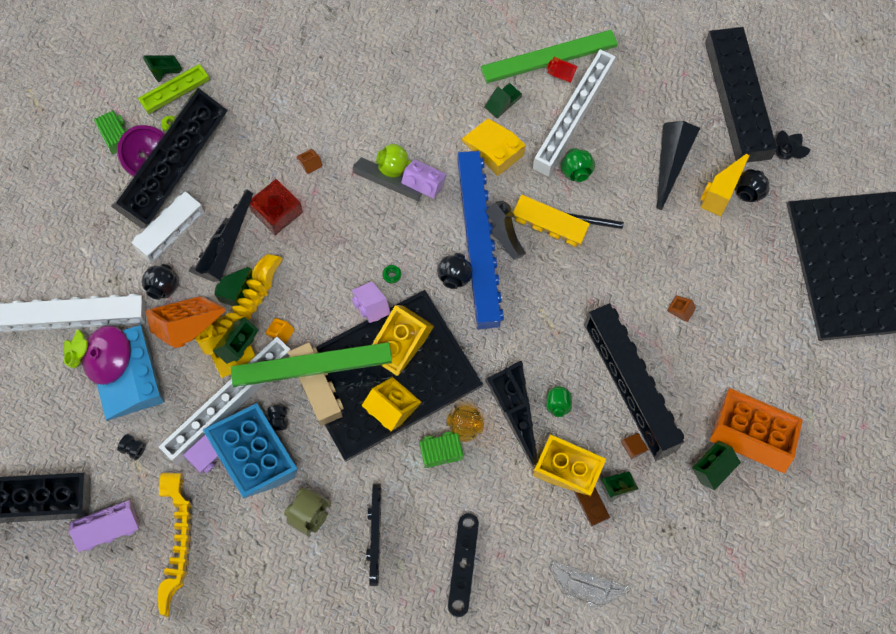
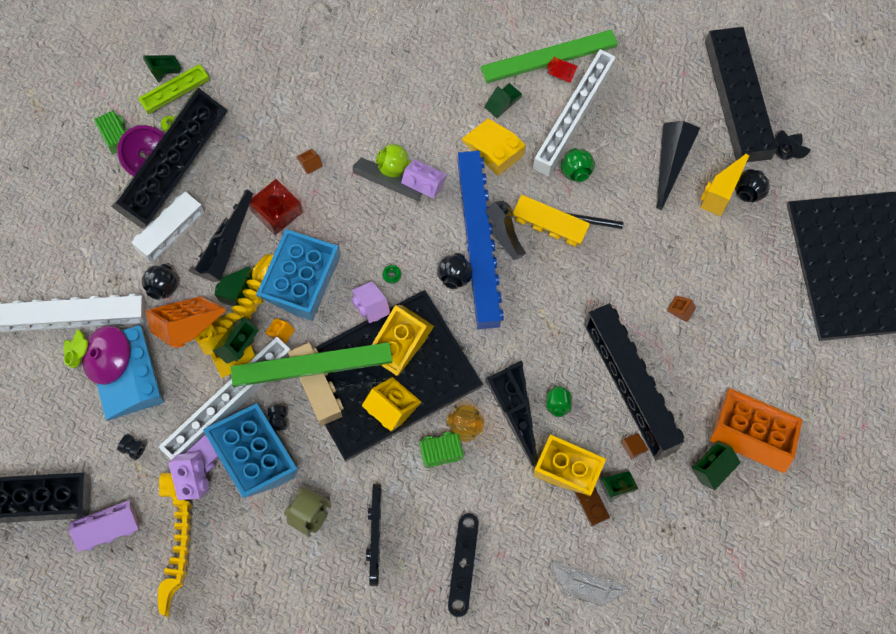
(188, 476): none -> lavender brick
(299, 274): none -> dark azure slope

